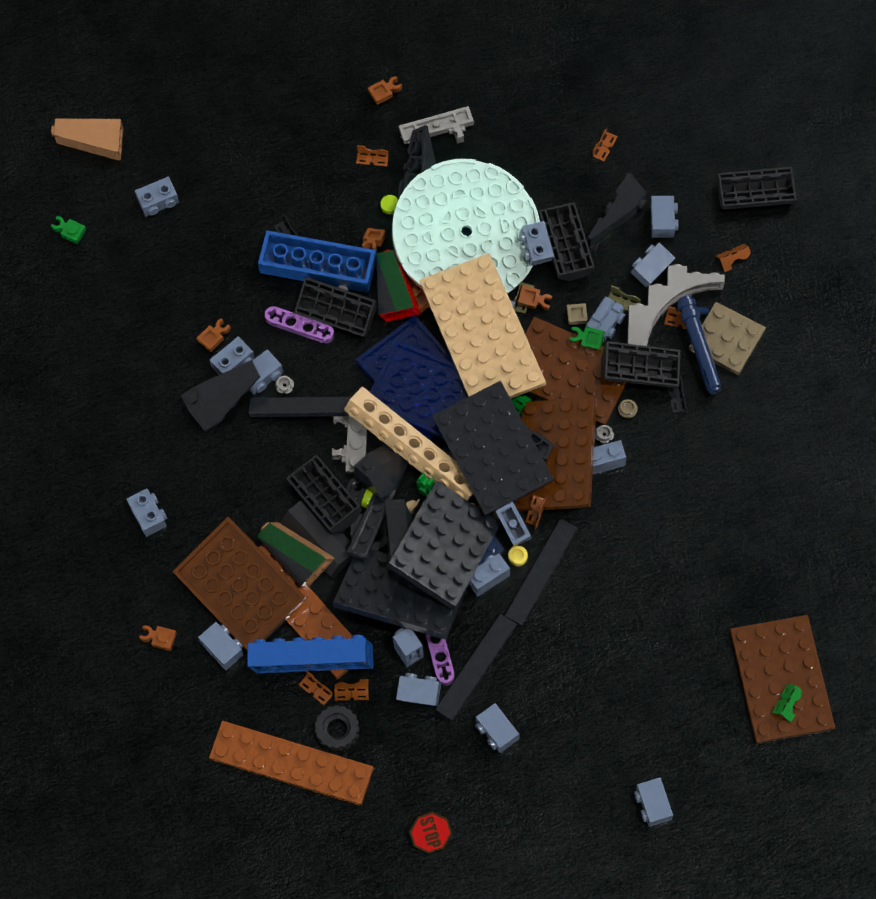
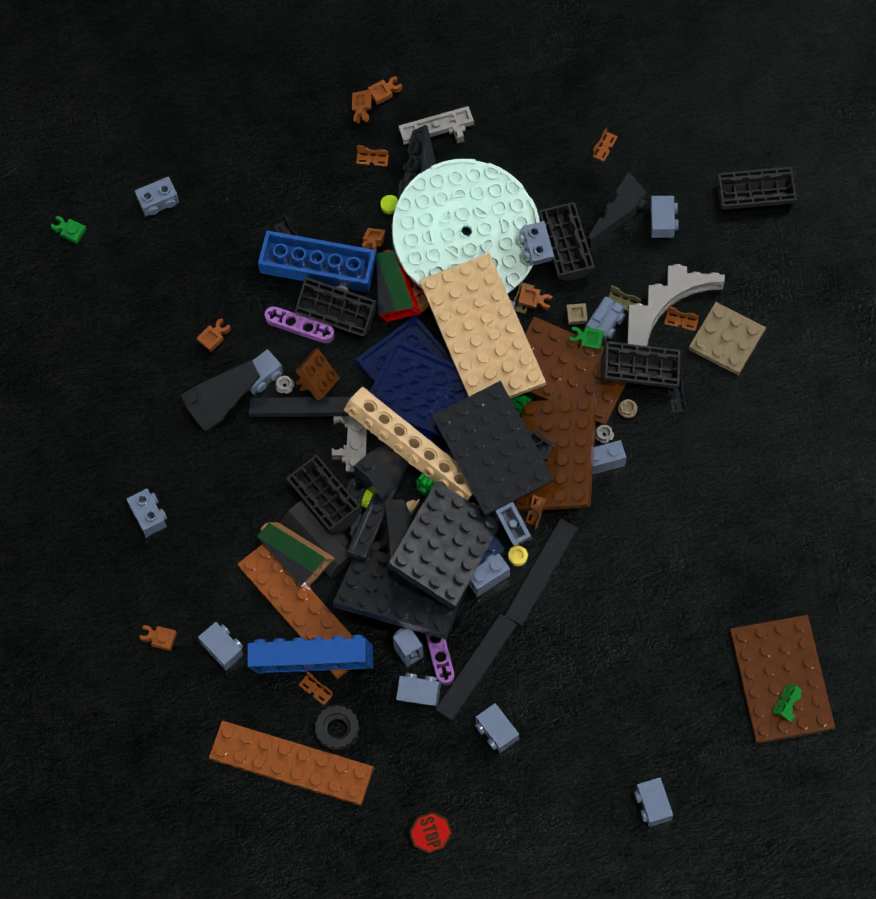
(91, 135): medium nougat slope -> none
(231, 356): sand blue brick -> none
(239, 584): reddish brown plate -> none
(316, 375): none -> reddish brown plate
(360, 104): none -> dark orange plate
(363, 684): dark orange piece -> none
(652, 265): sand blue brick -> none
(690, 316): dark blue cylinder -> none
(728, 260): dark orange piece -> none

